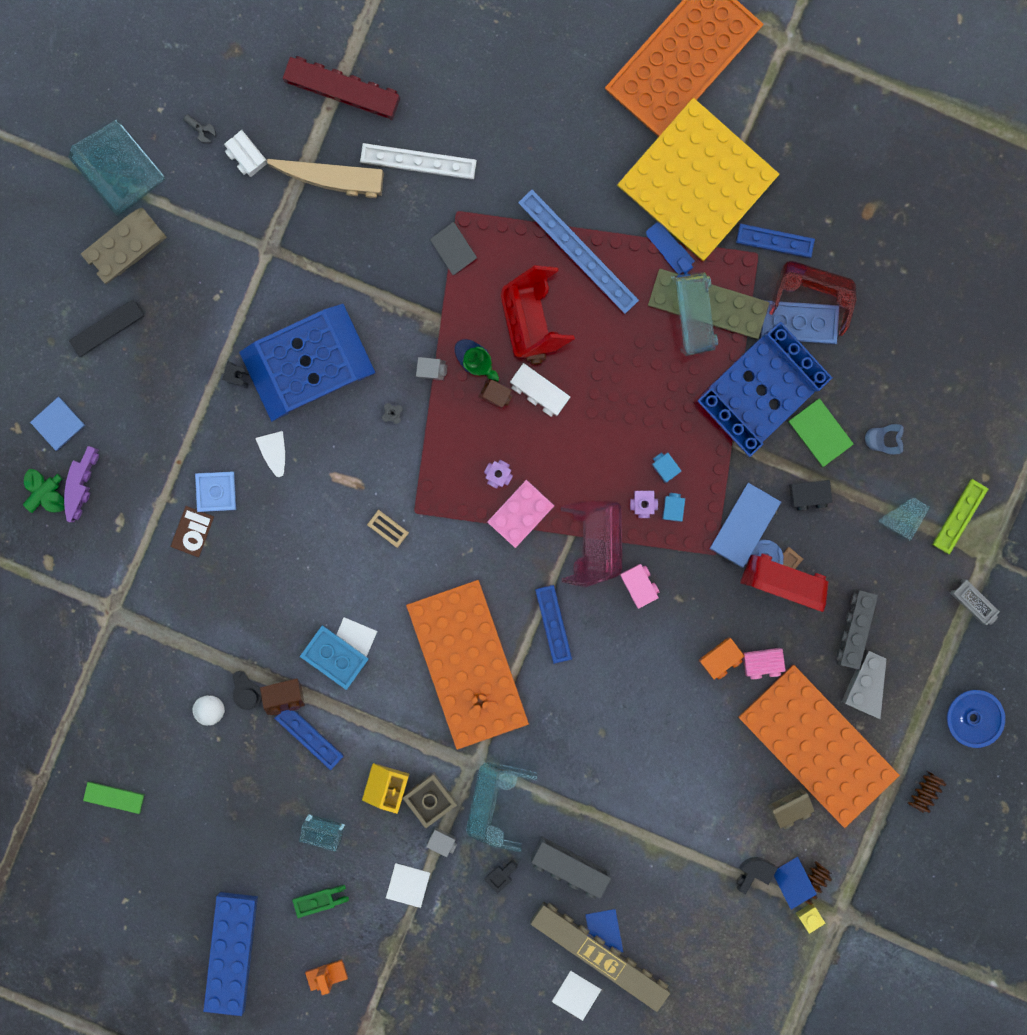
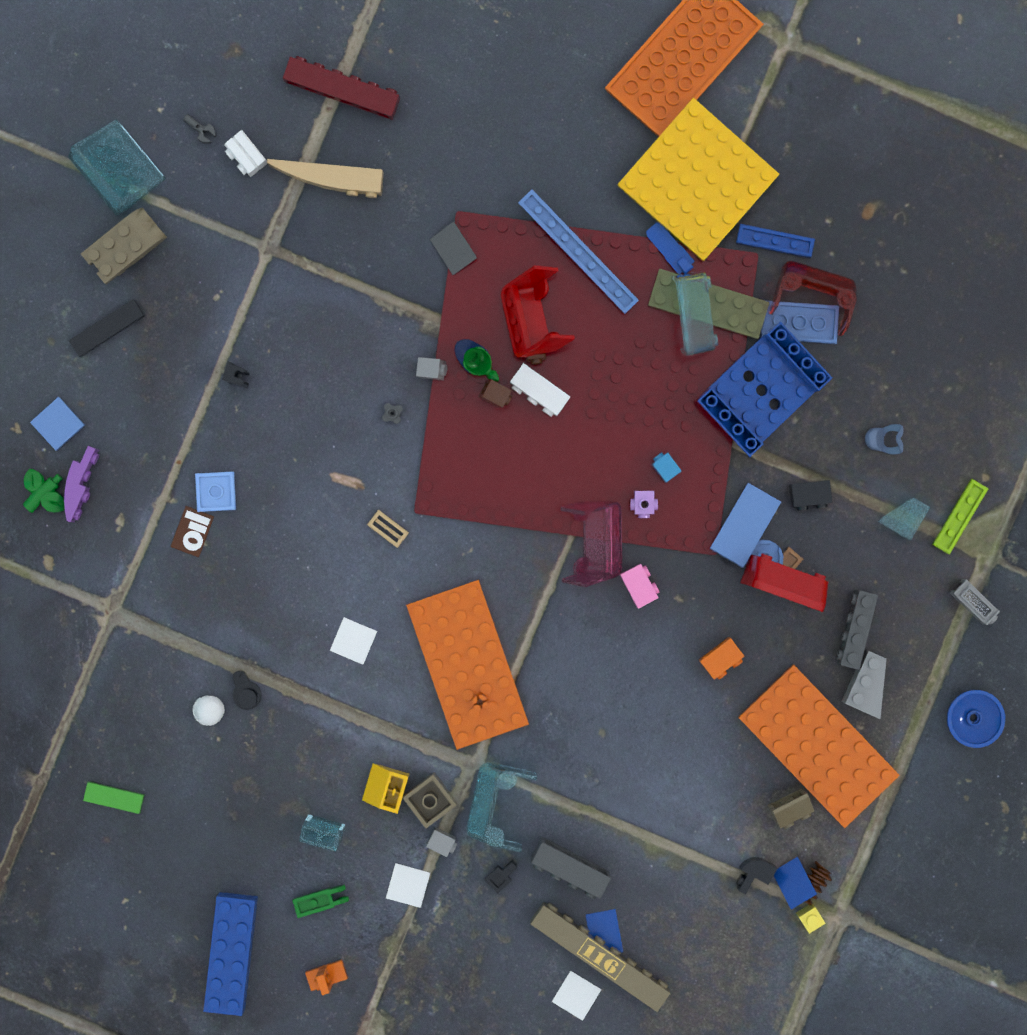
(273, 451): white sticker -> none
(282, 697): reddish brown brick -> none
(310, 738): blue tile -> none
(334, 354): blue slope -> none
(334, 657): dark azure plate -> none
(418, 161): white tile -> none
(493, 480): lavender brick -> none
(520, 513): bright pink plate -> none
(553, 624): blue tile -> none
(673, 507): dark azure brick -> none
(764, 662): bright pink brick -> none
(820, 432): bright green tile -> none
(927, 793): reddish brown piece -> none

